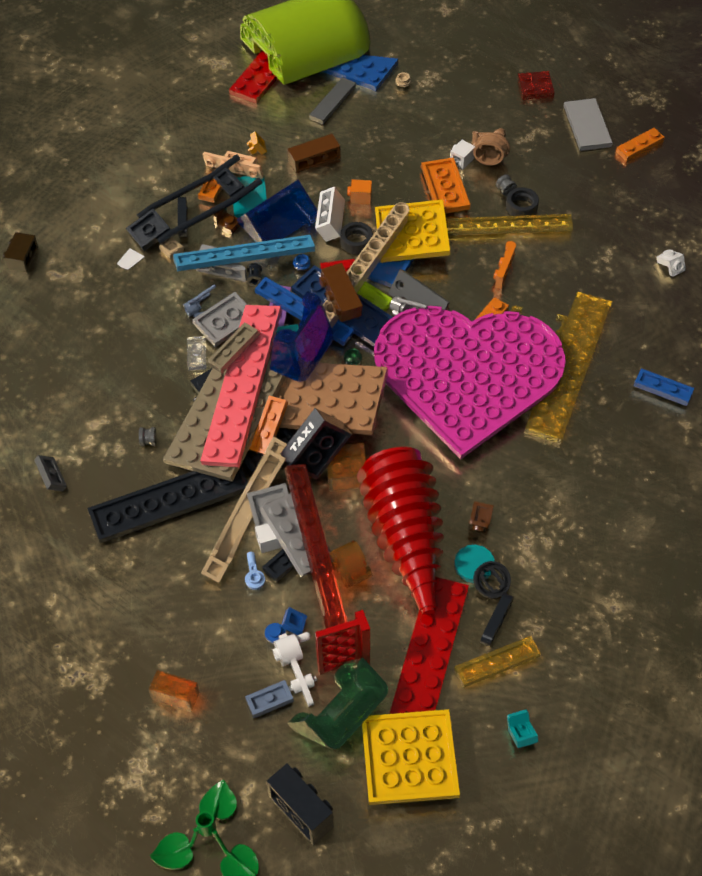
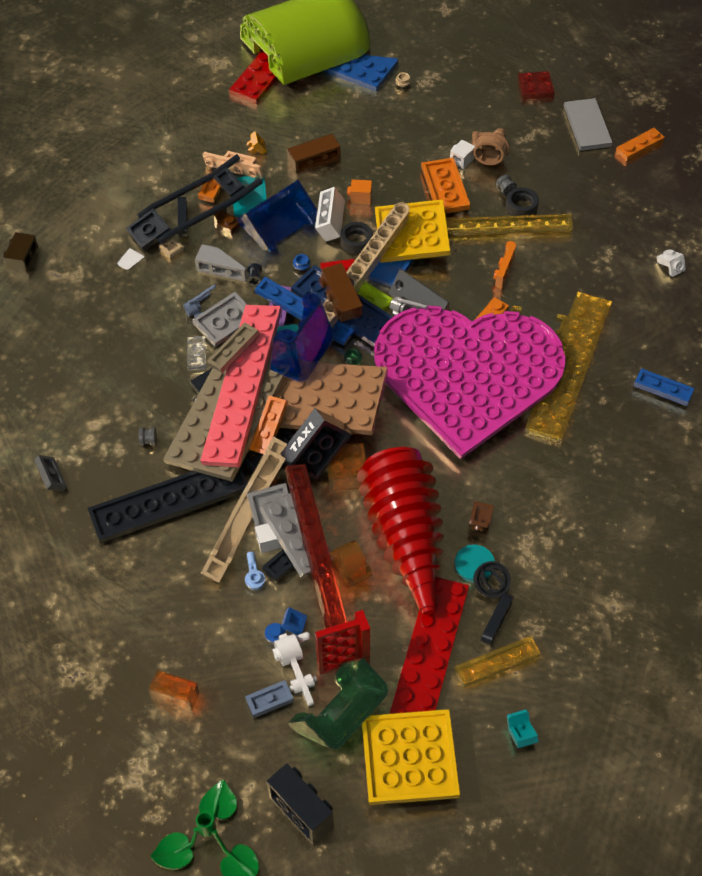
(243, 252): dark azure plate -> none
(332, 100): dark grey tile -> none

